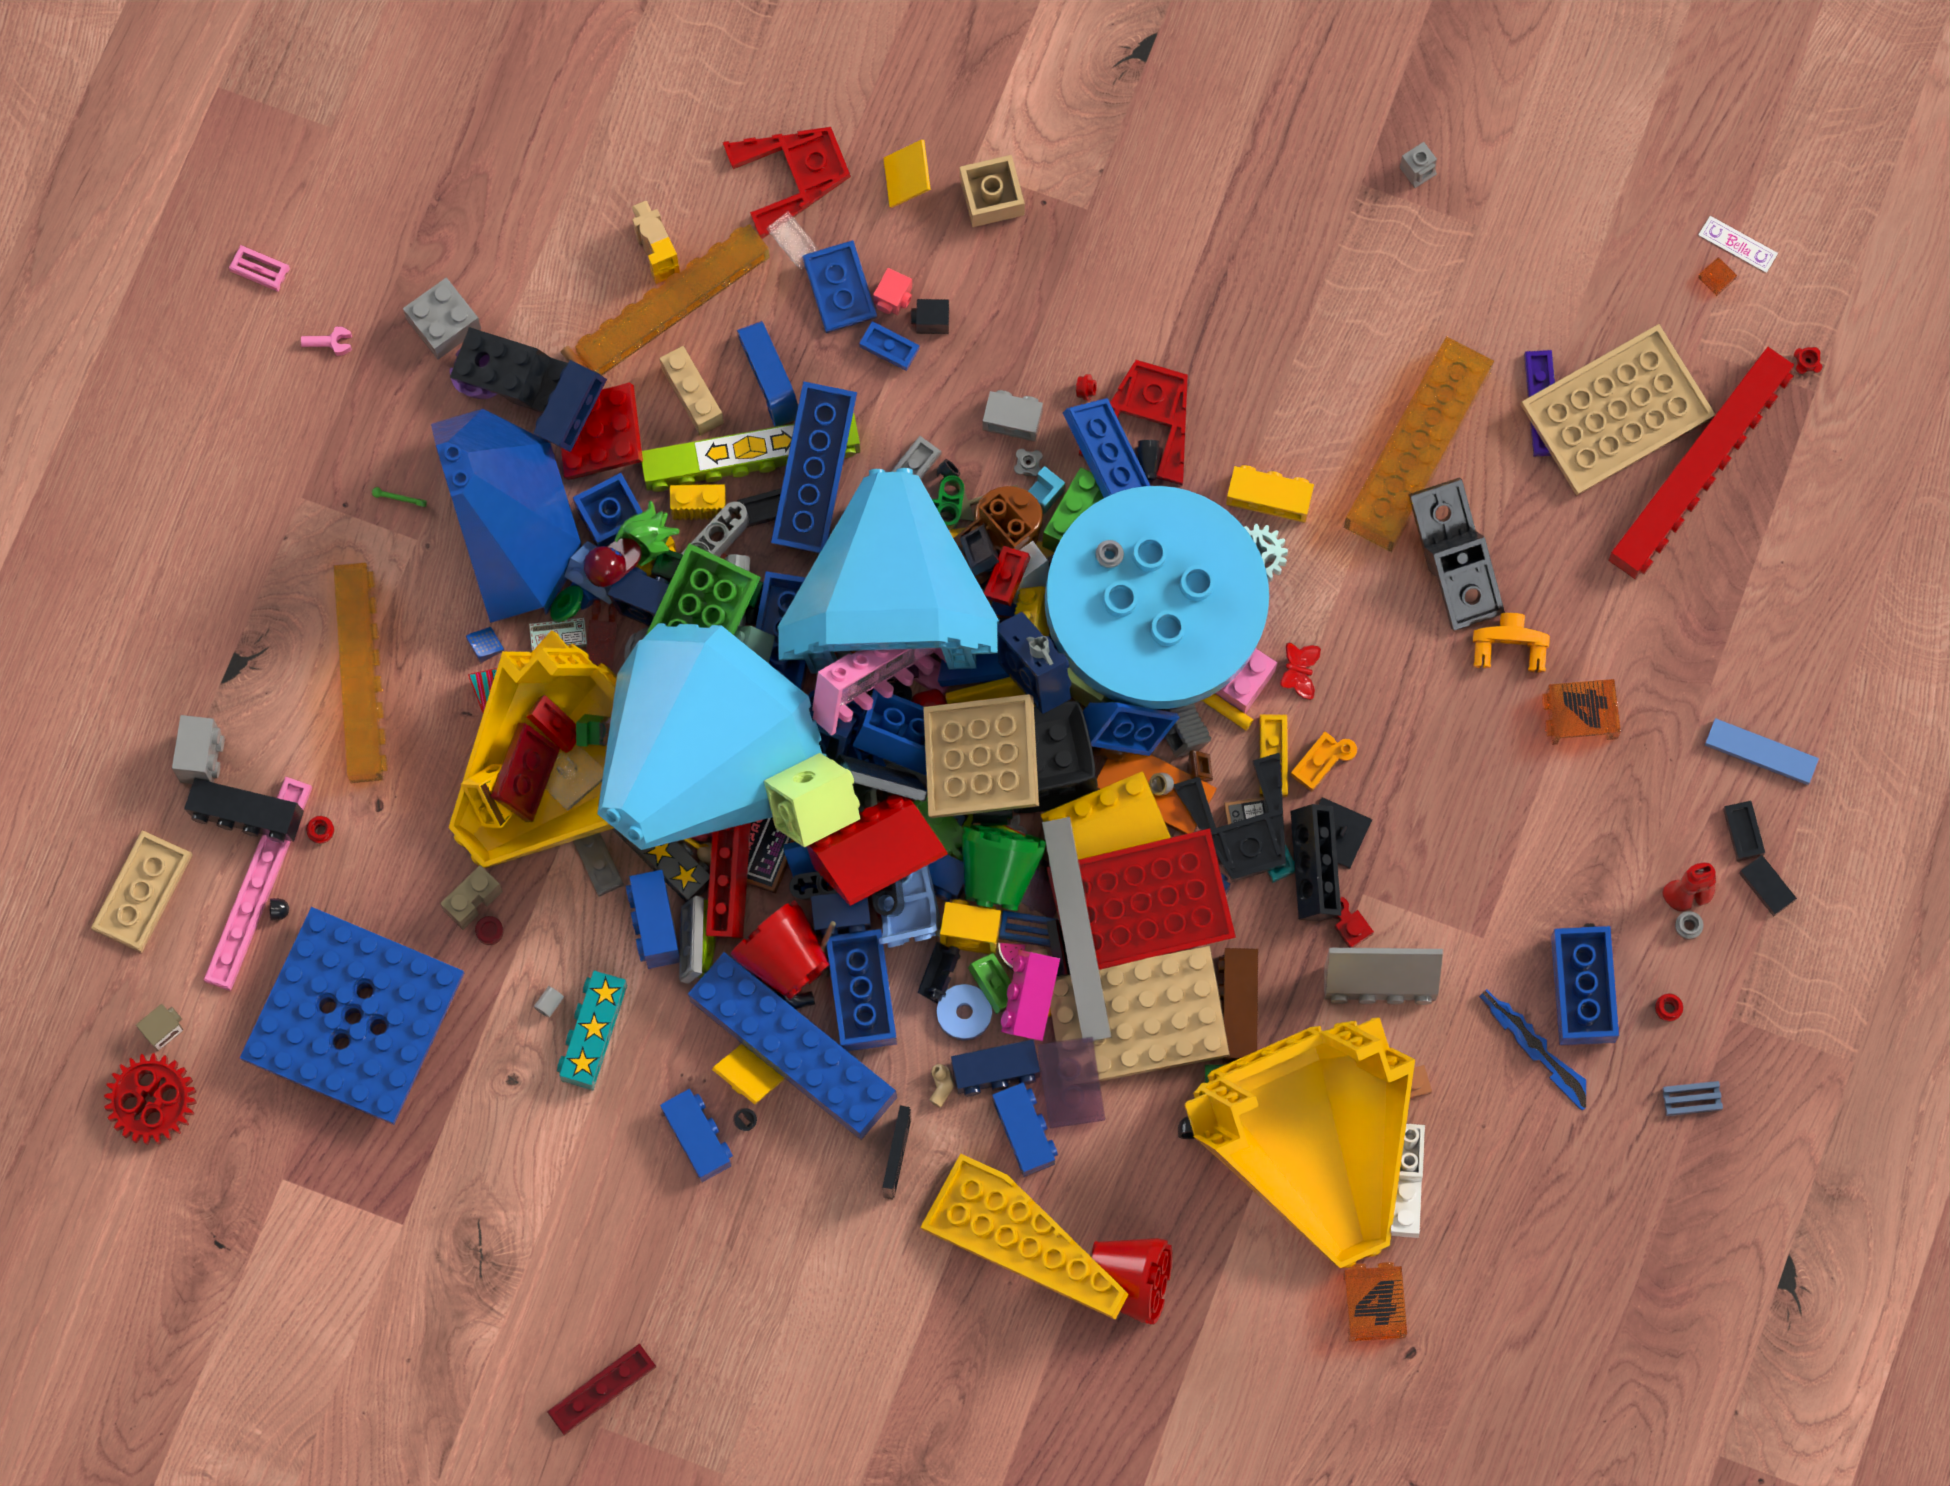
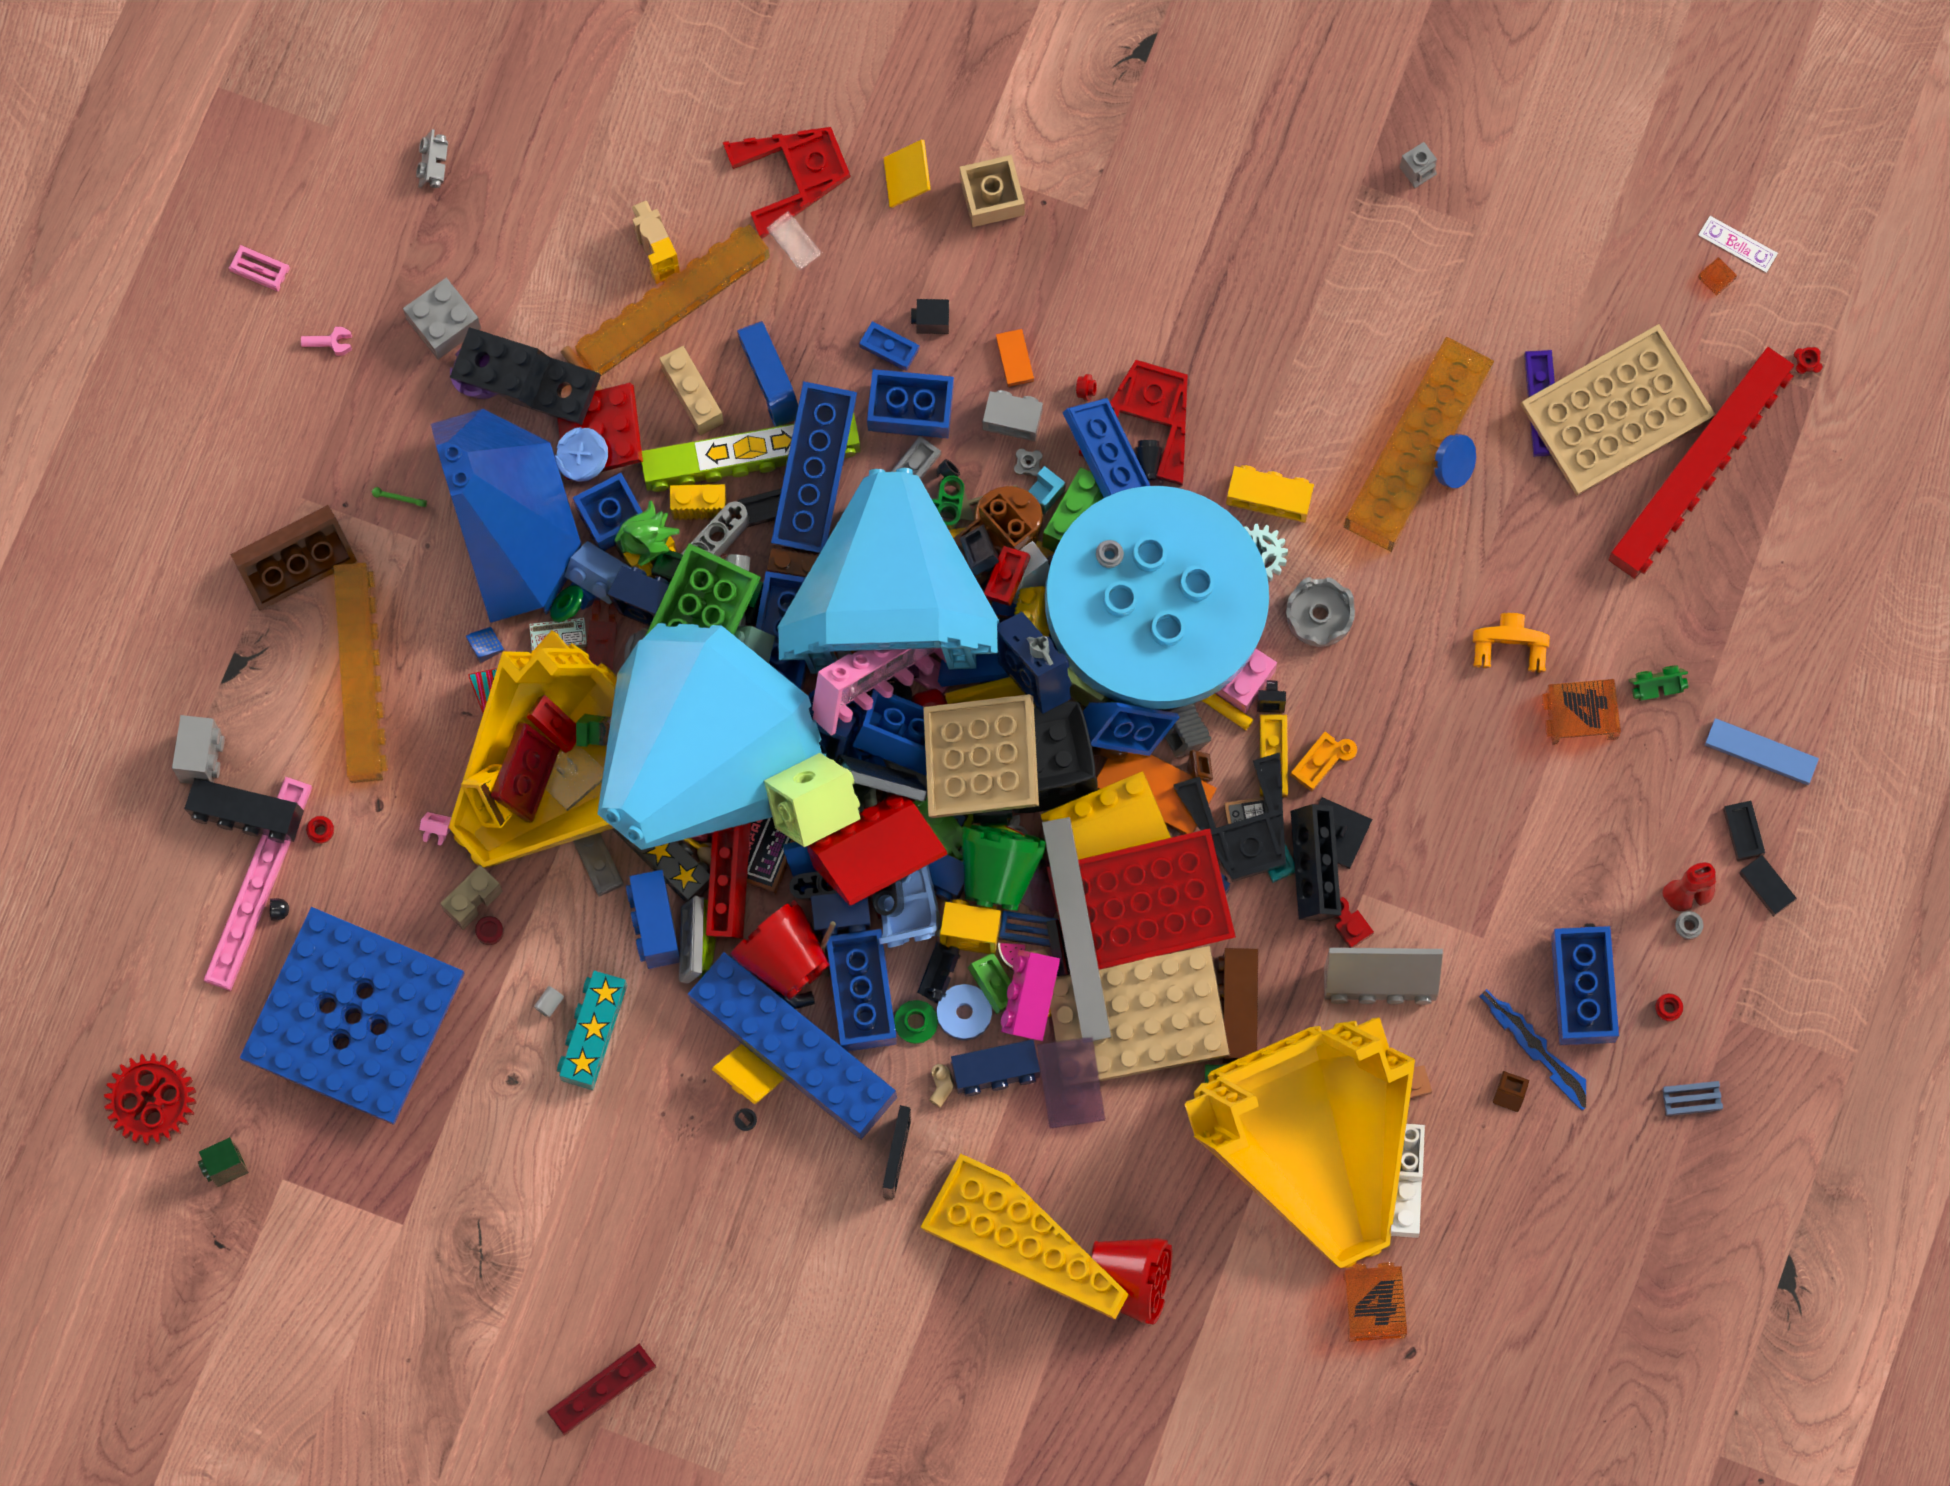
(141, 891): tan tile -> none
(160, 1026): dark tan brick -> none
(222, 1162): none -> dark green brick
(293, 557): none -> reddish brown slope
(432, 149): none -> light grey hinge
(435, 824): none -> bright pink tile
(569, 405): dark blue brick -> none
(581, 454): none -> light blue tile
(611, 563): dark red cap -> none
(697, 1134): blue brick -> none
(790, 562): none -> reddish brown brick
(839, 286): blue tile -> none
(893, 292): coral brick -> none
(910, 403): none -> blue brick
(916, 1035): none -> green piece
(1014, 357): none -> orange tile
(1025, 1129): blue brick -> none
(1161, 783): light grey hinge -> none
(1185, 1130): black hinge -> none
(1271, 699): none -> black tile
(1297, 668): red piece -> none
(1326, 594): none -> light grey plate
(1455, 460): none -> blue tile
(1456, 553): bracket -> none
(1511, 1091): none -> reddish brown slope
(1669, 679): none -> green hinge

